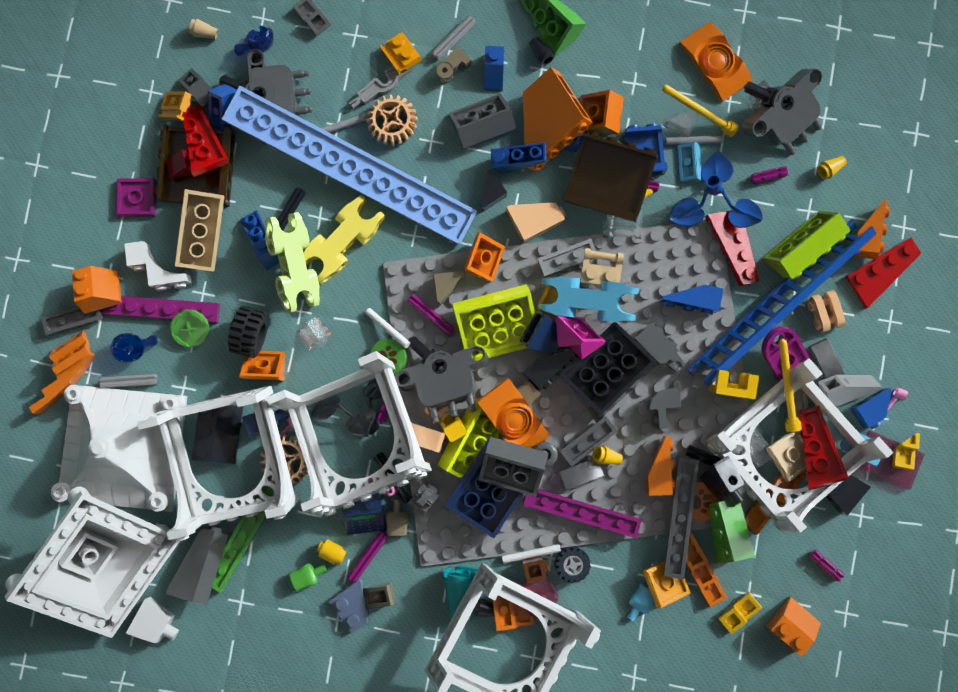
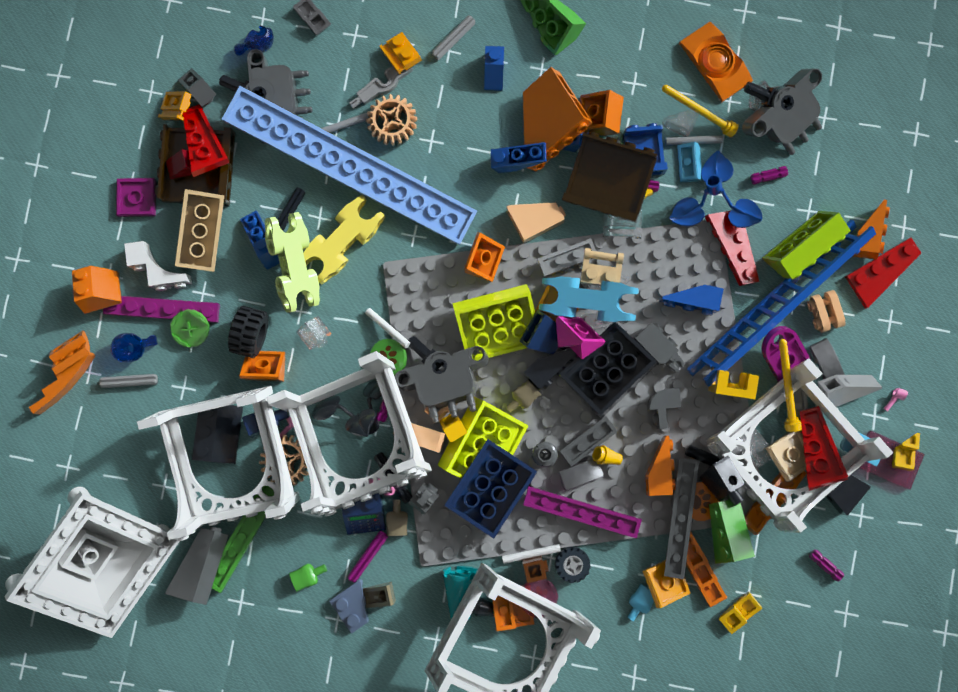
(68, 320): dark grey plate -> none
(111, 454): white piece -> none
(153, 622): white torso -> none
(202, 30): tan cone -> none
(219, 100): blue slope -> none
(331, 552): yellow brick -> none
(431, 315): magenta axle -> none
(446, 283): dark tan slope -> none
(451, 64): dark tan leg -> none
(482, 120): dark grey slope -> none
(493, 191): black slope -> none
(512, 415): orange slope -> none
(513, 466): dark grey slope -> none
(542, 52): black cone -> none
(794, 626): orange slope -> none
(829, 168): yellow cone -> none
(873, 409): blue slope -> none

